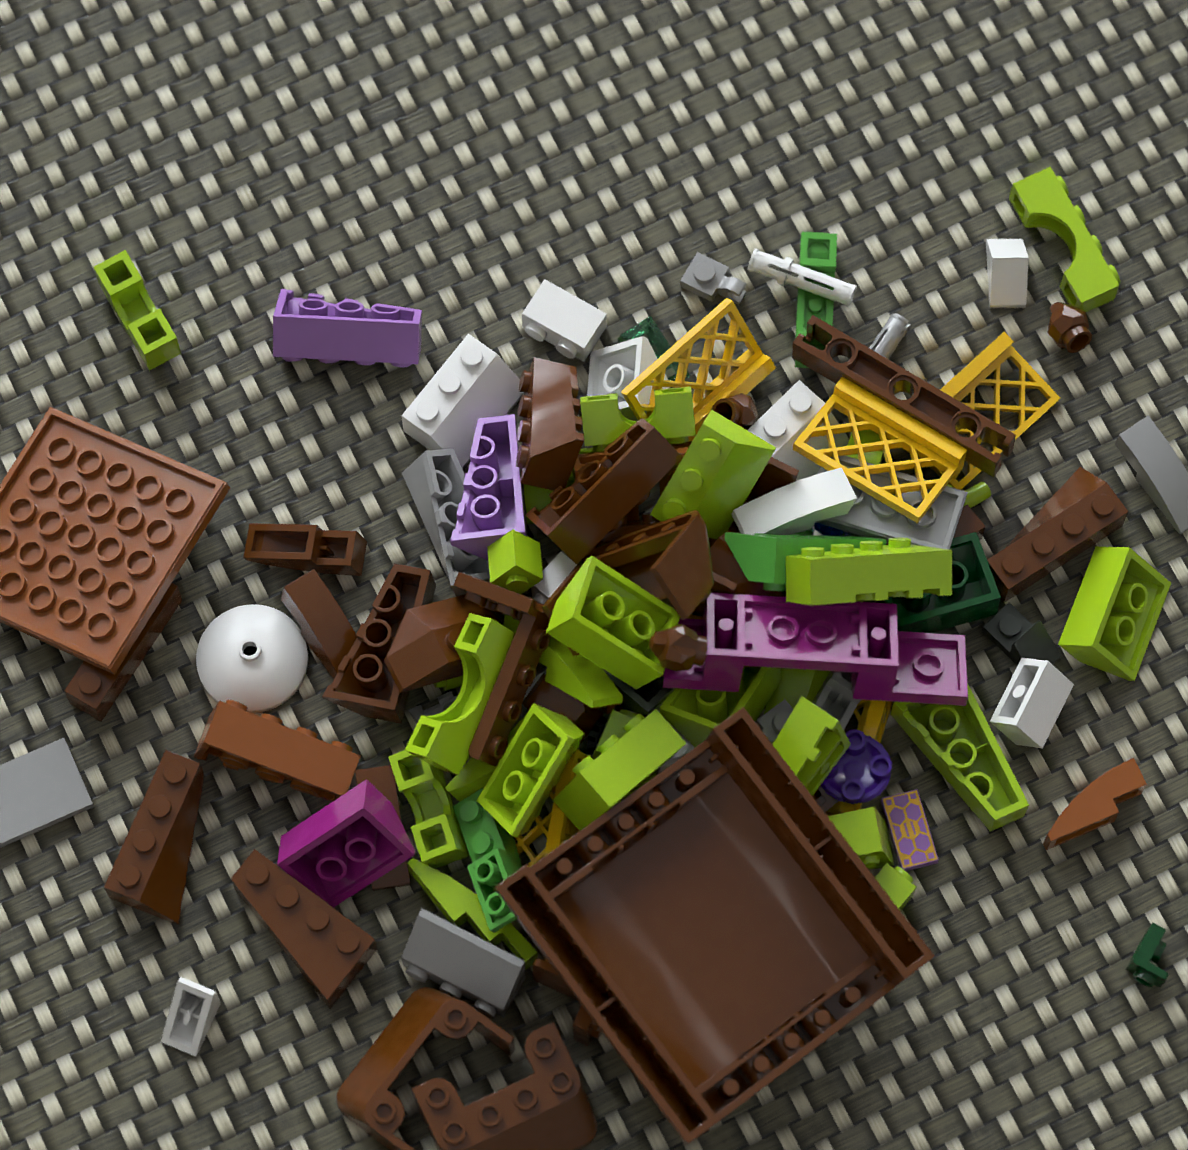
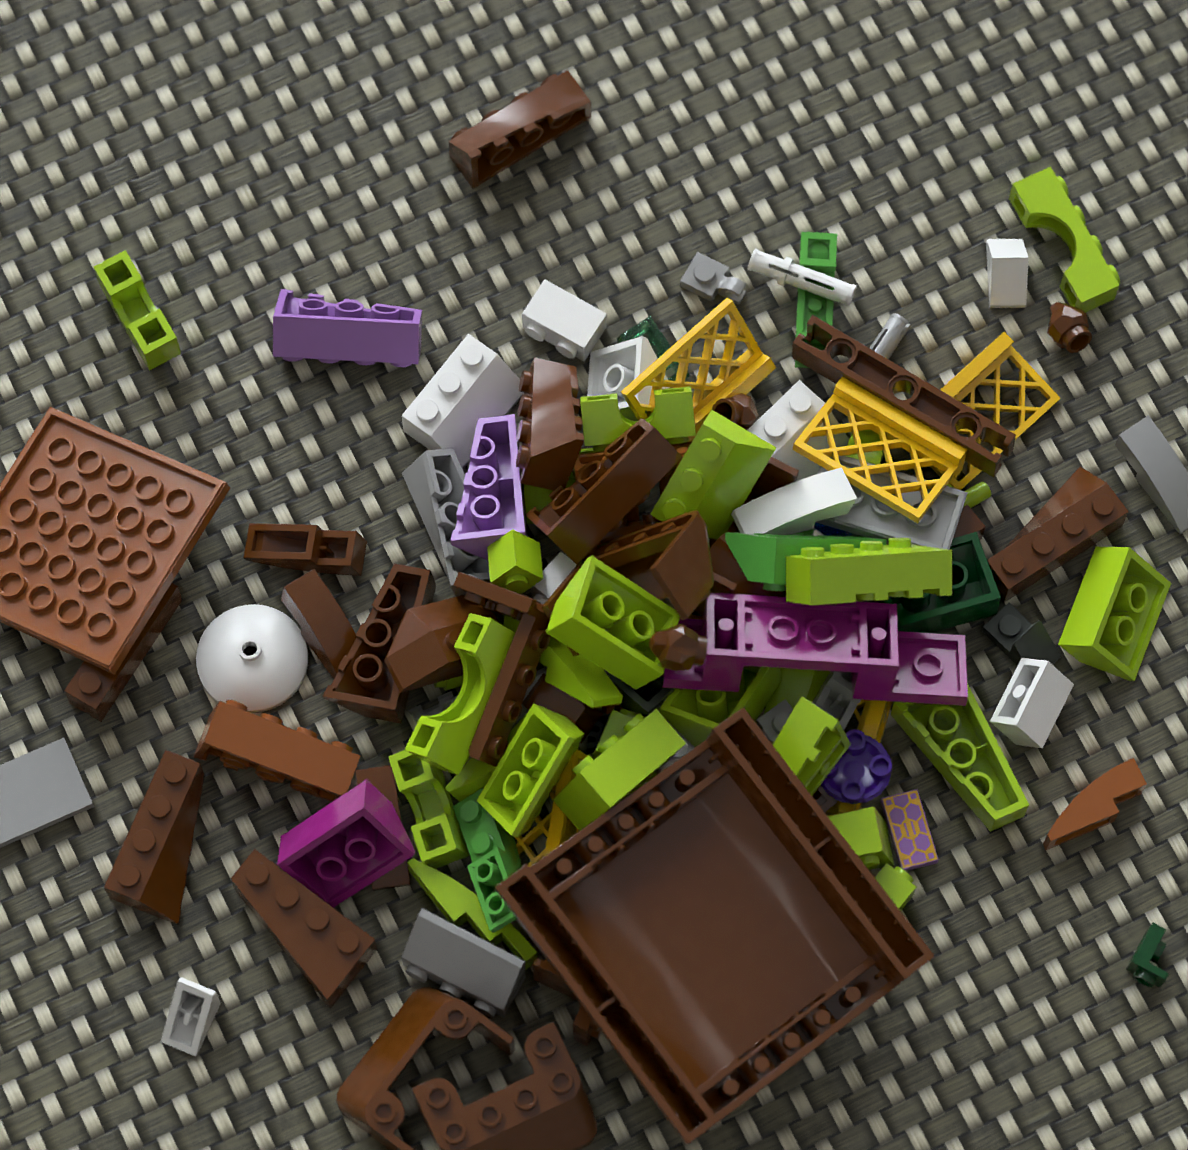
(519, 128): none -> reddish brown wedge

